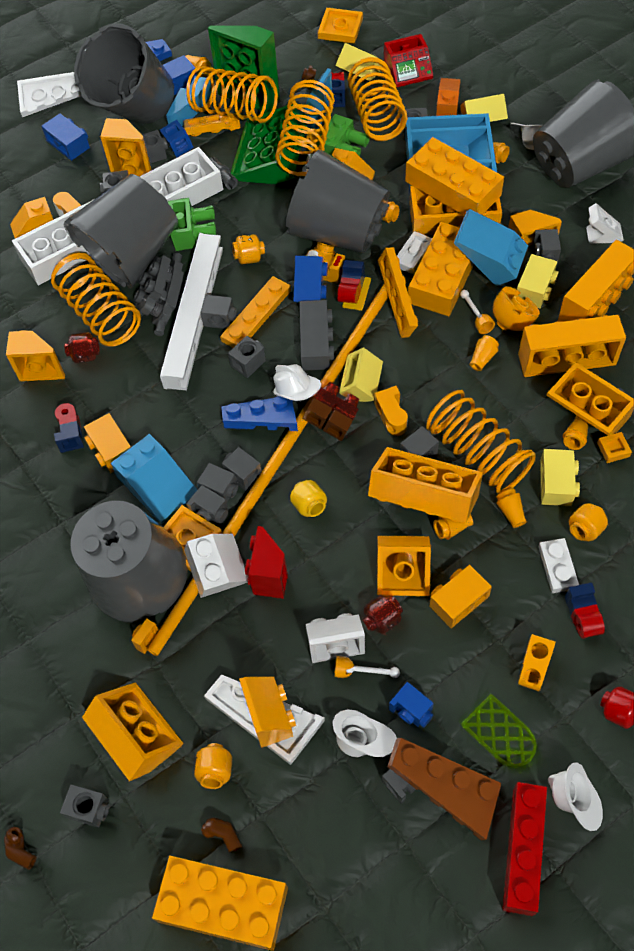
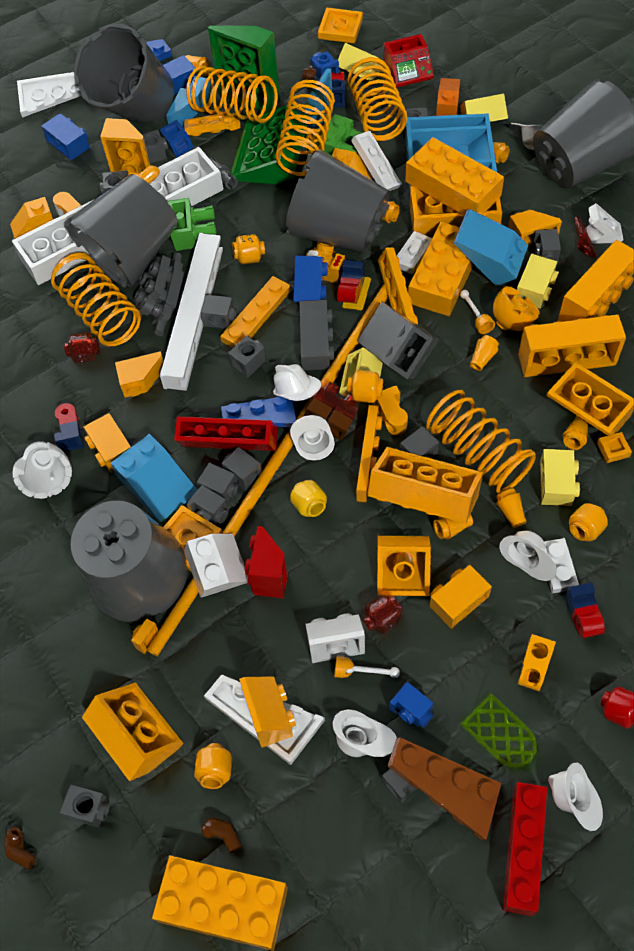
(32, 357): light orange slope -> none
(42, 470): none -> white hair
(139, 373): none -> light orange slope
(149, 174): none -> light orange arm
(226, 433): none -> red brick
(312, 437): none -> white piece
(322, 61): none -> blue brick
(365, 386): none -> light orange head
(370, 444): none -> light orange plate
(376, 161): none -> white plate
(397, 341): none -> dark grey slope
(530, 554): none -> white piece
(584, 239): none -> clear red hand

